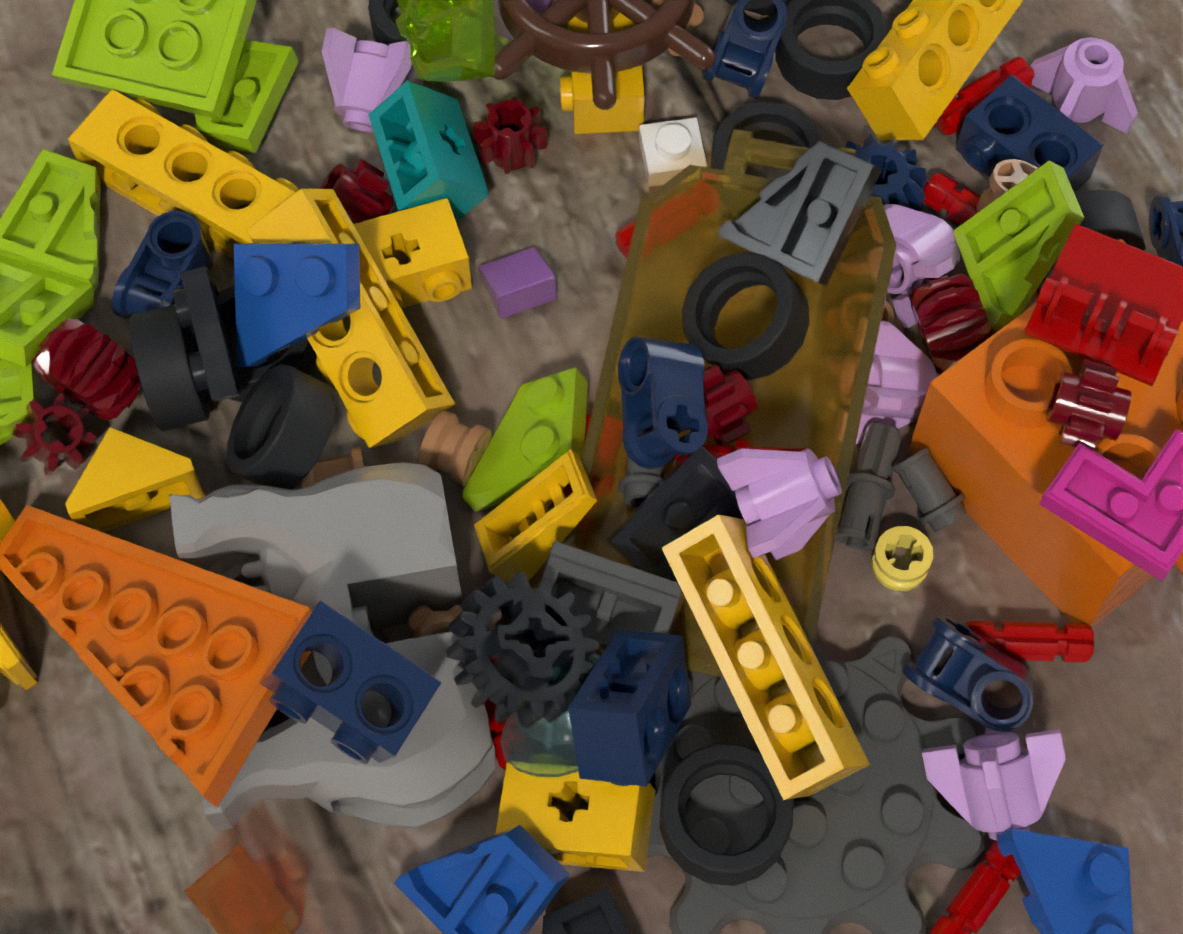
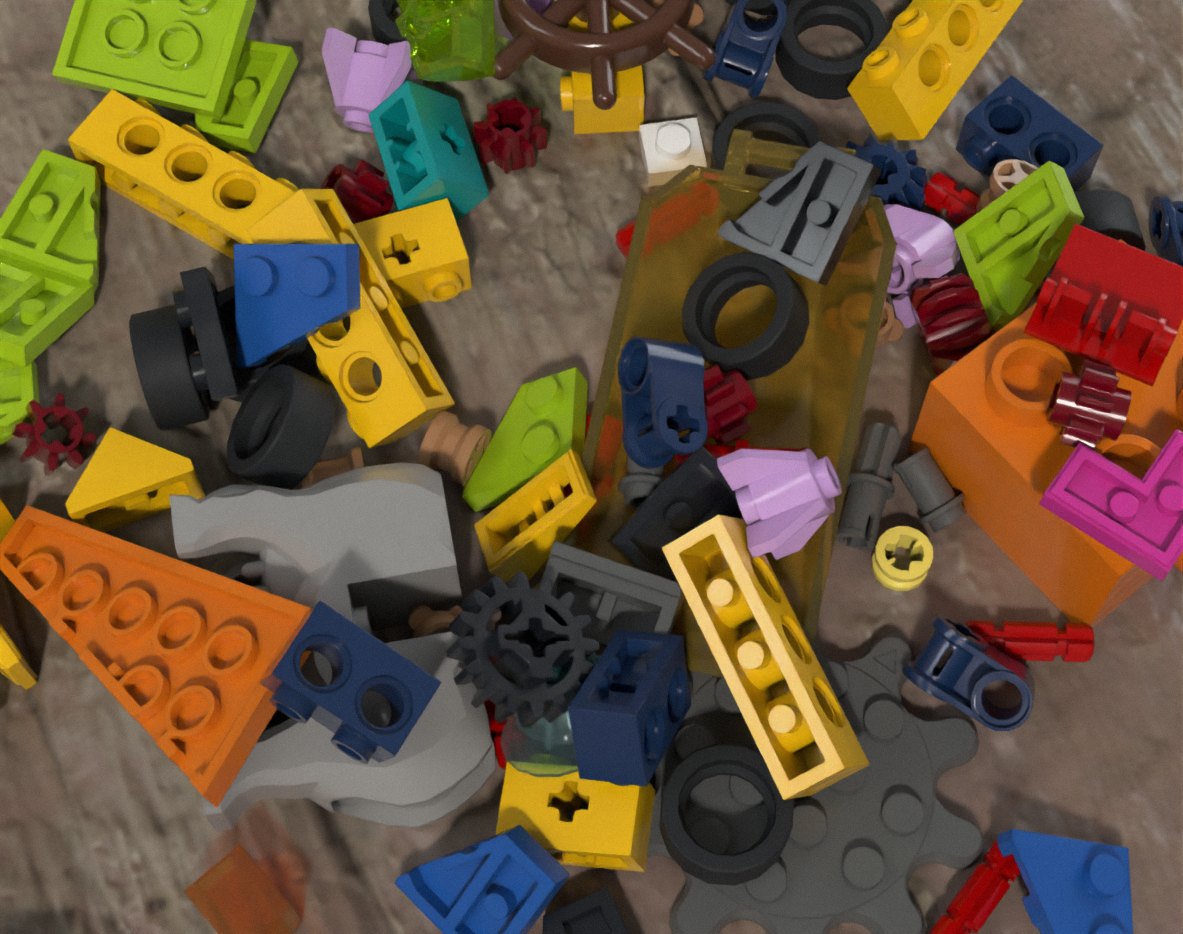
(88, 369): dark red gear -> none
(154, 270): dark blue piece -> none
(519, 282): medium lavender slope -> none
(896, 381): lavender brick -> none
(978, 90): red axle -> none
(997, 780): lavender brick -> none
(1087, 82): lavender brick -> none

